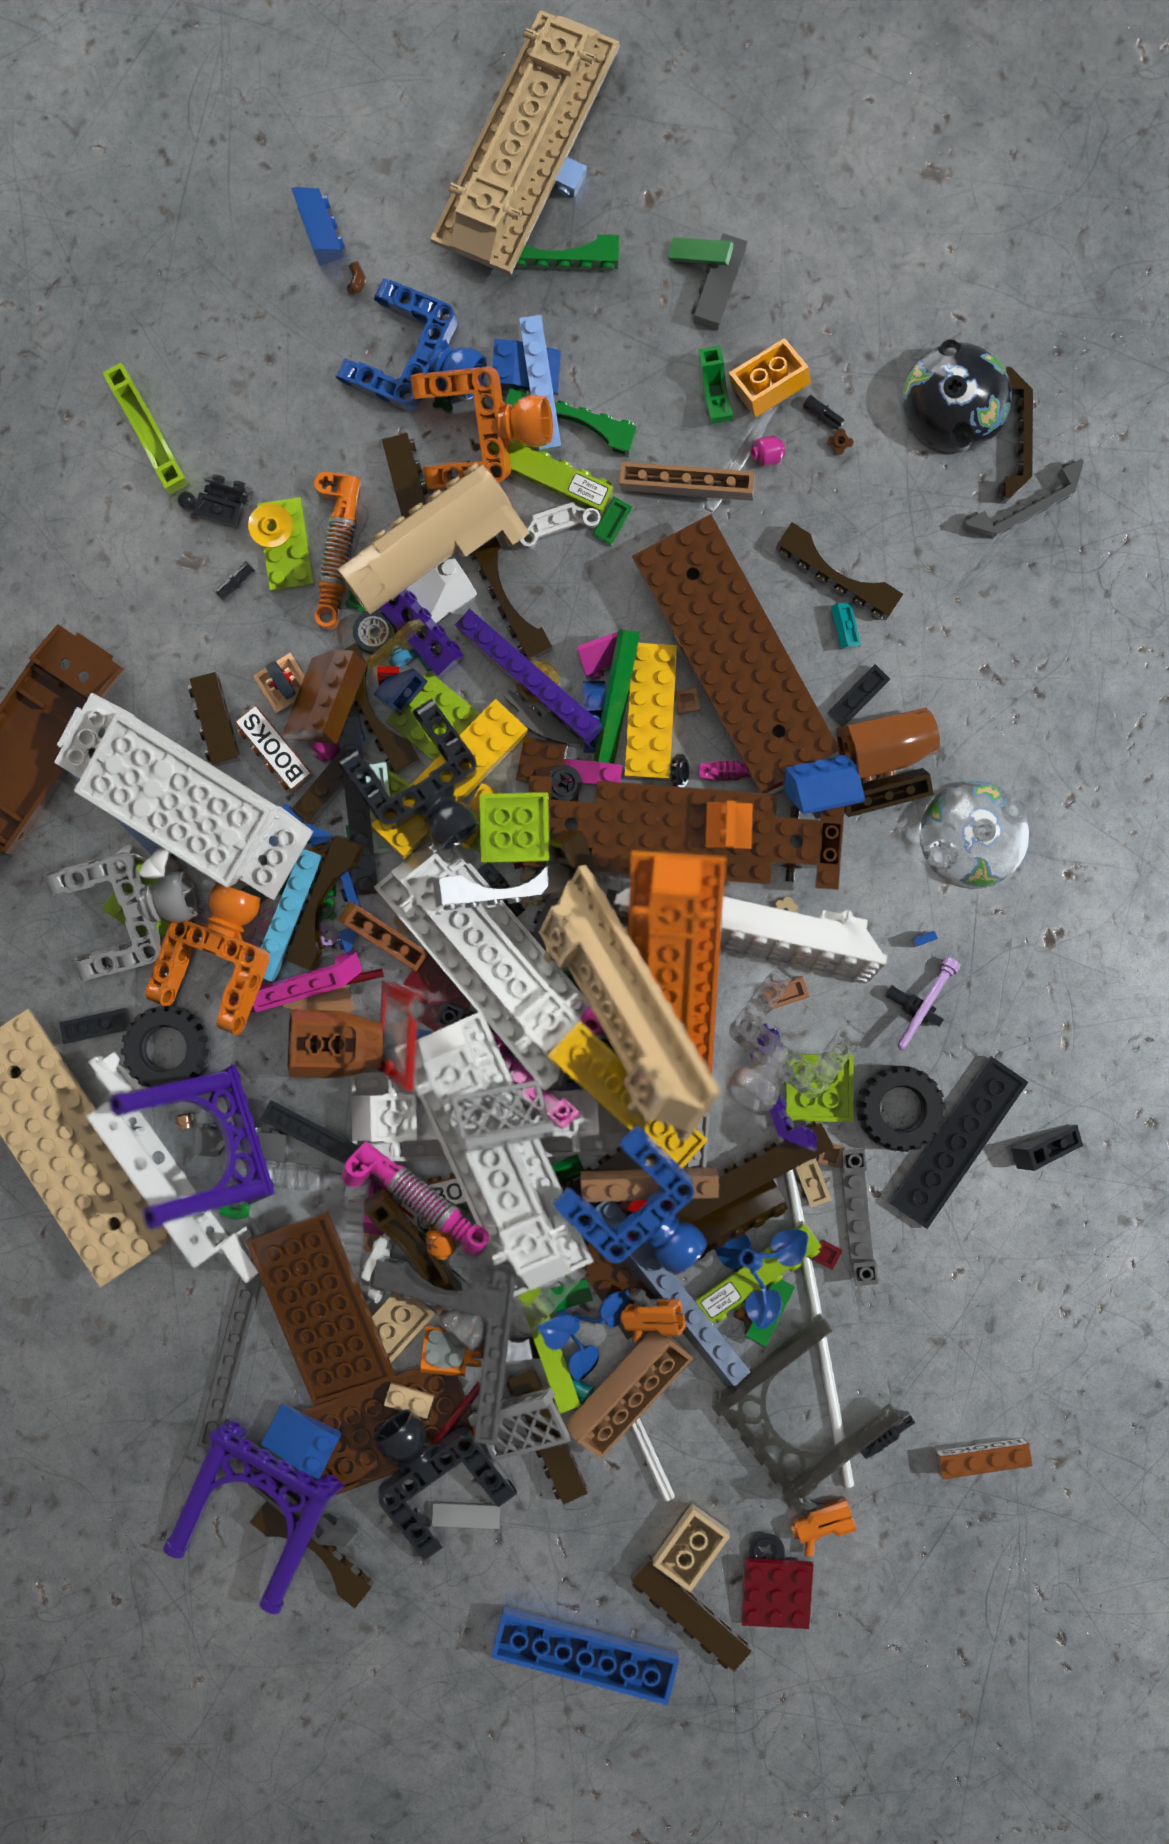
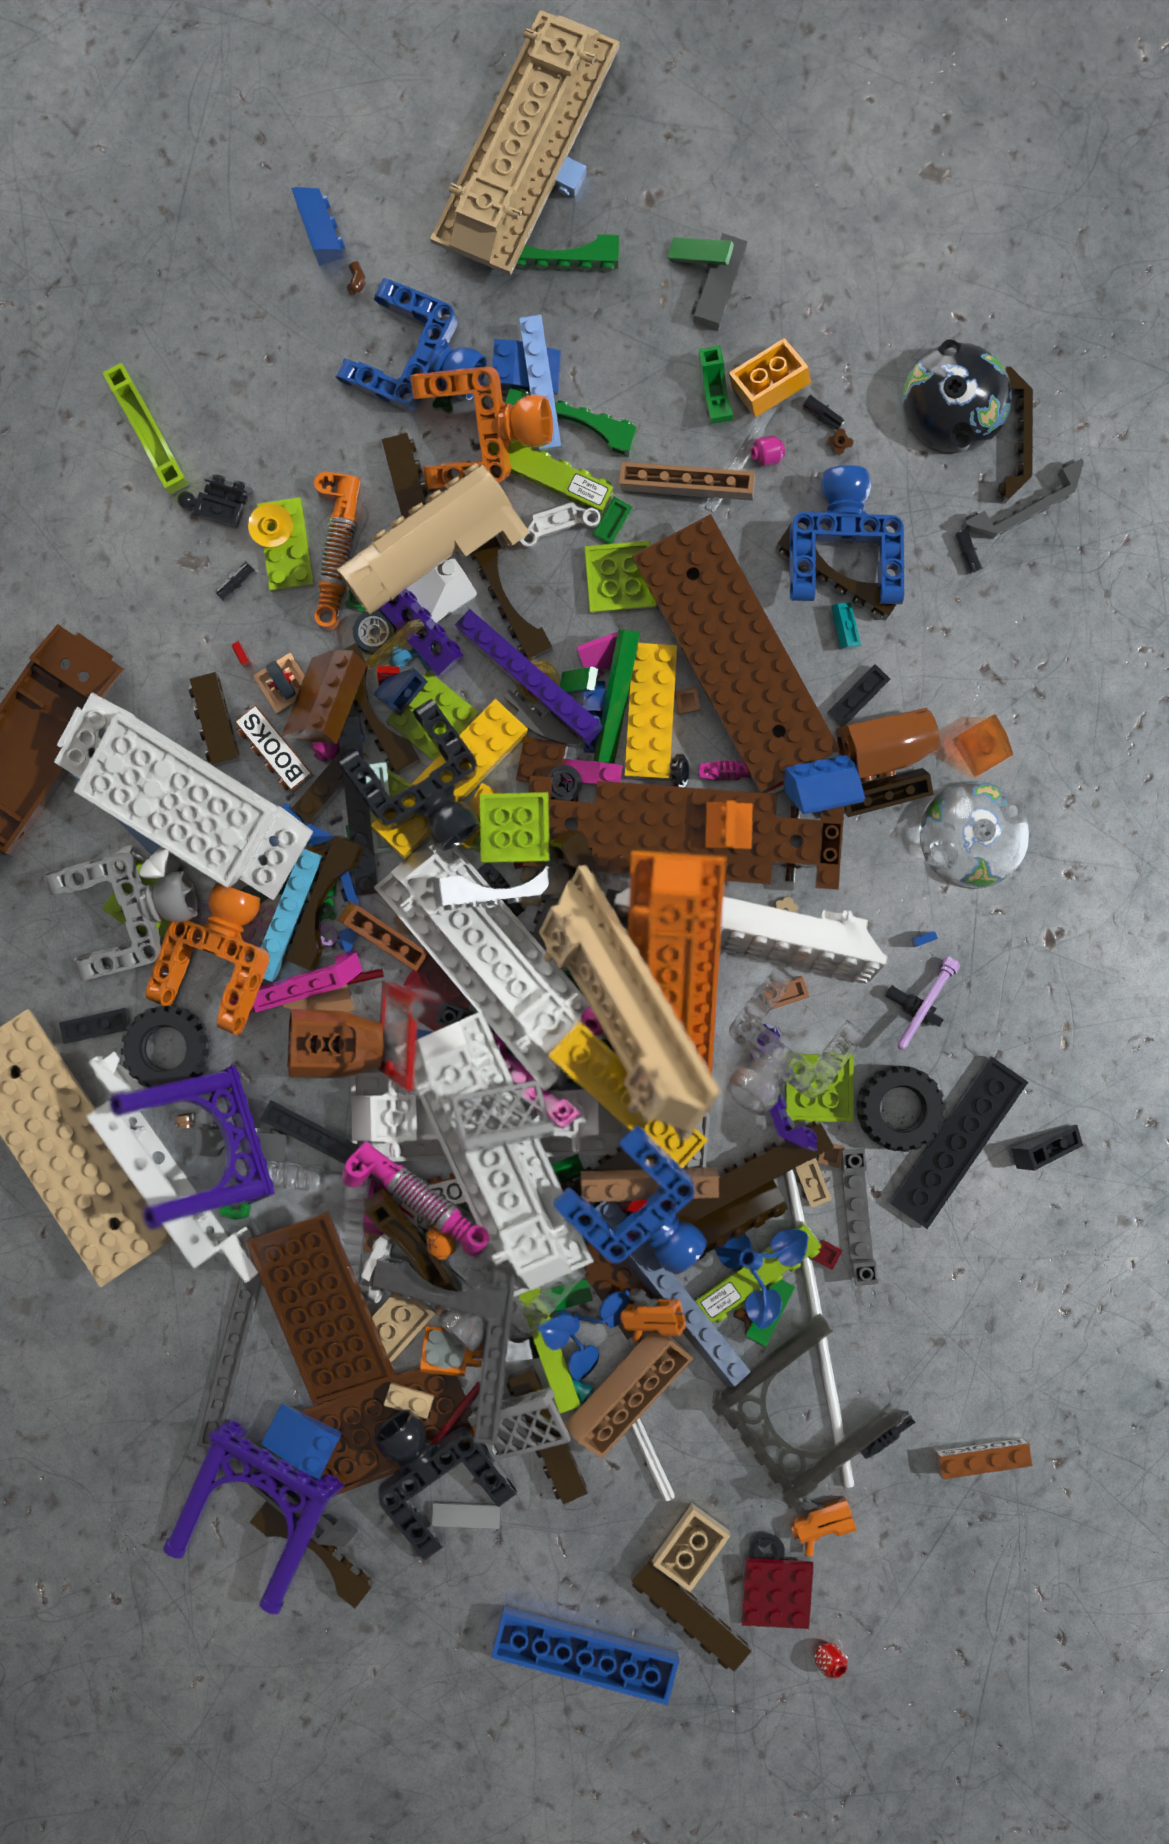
(241, 654): none -> red tile
(579, 680): none -> green tile
(615, 579): none -> lime plate
(831, 1660): none -> red head
(845, 491): none -> blue piece
(968, 551): none -> black axle
(984, 745): none -> clear orange slope

